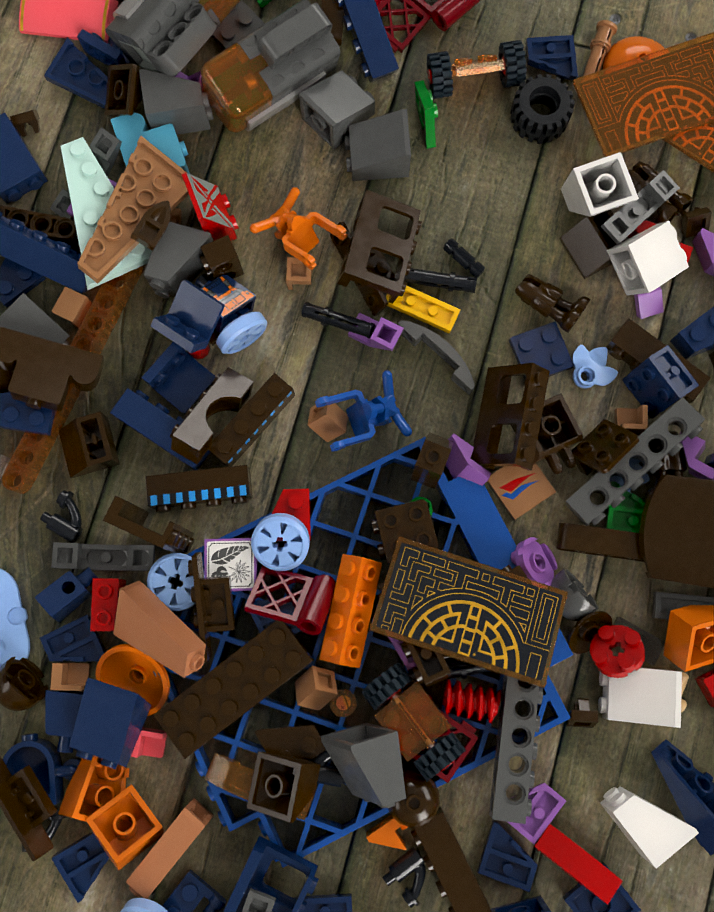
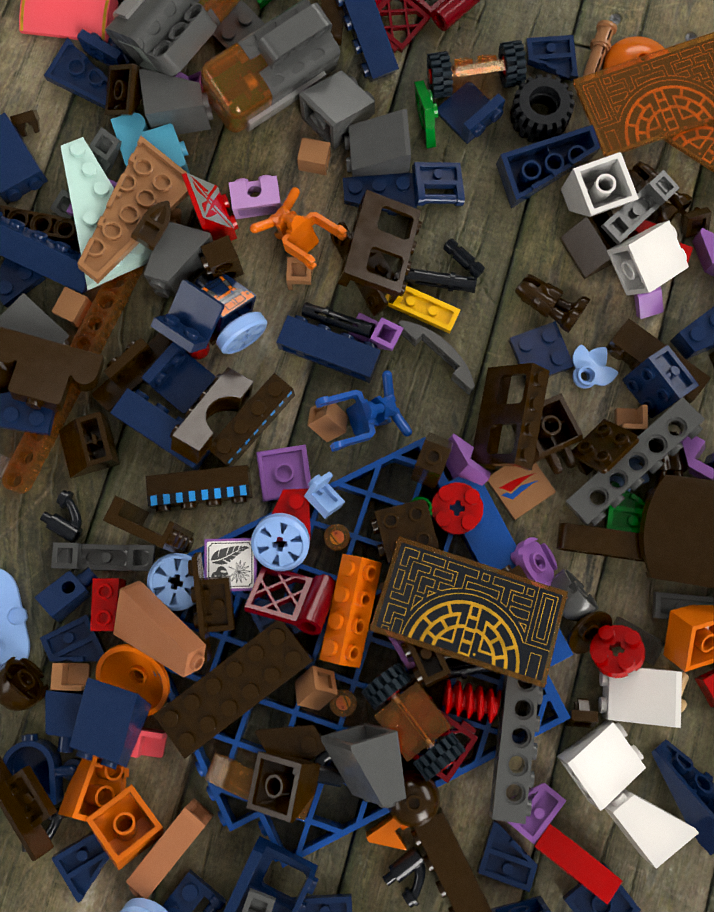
(129, 368): none -> dark brown bracket
(246, 206): none -> lavender brick
(283, 470): none -> medium lavender tile
(314, 156): none -> medium nougat panel
(323, 496): none -> light blue bracket
(329, 348): none -> dark blue brick
(336, 537): none -> clear orange tile
(393, 186): none -> dark blue wing
(438, 176): none -> dark blue plate
(467, 519): none -> red plate
(470, 111): none -> dark blue bracket
(544, 162): none -> dark blue wedge
(603, 763): none -> white slope

